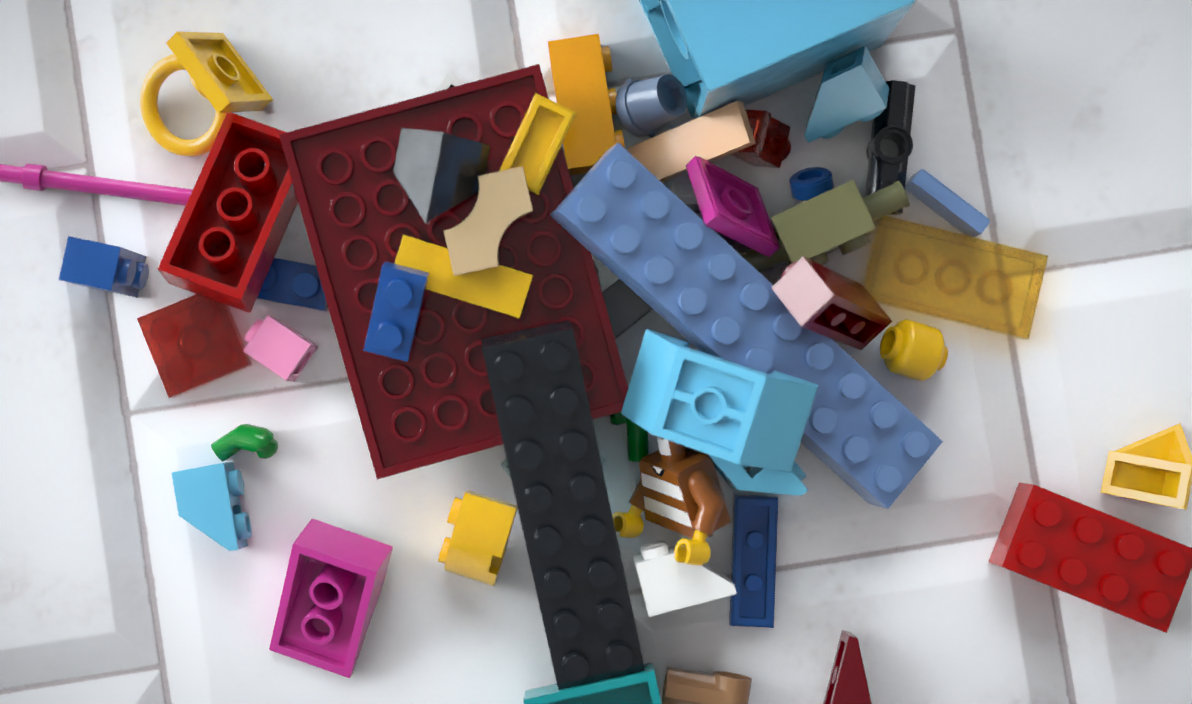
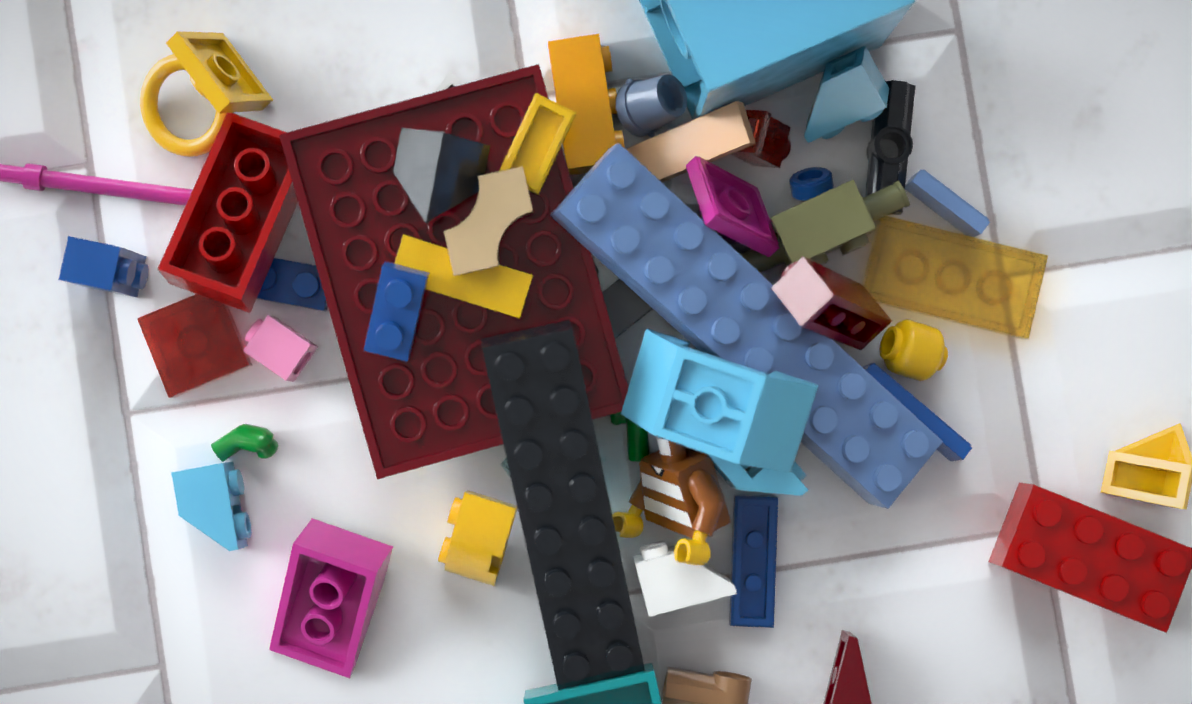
(953, 445): none -> blue tile

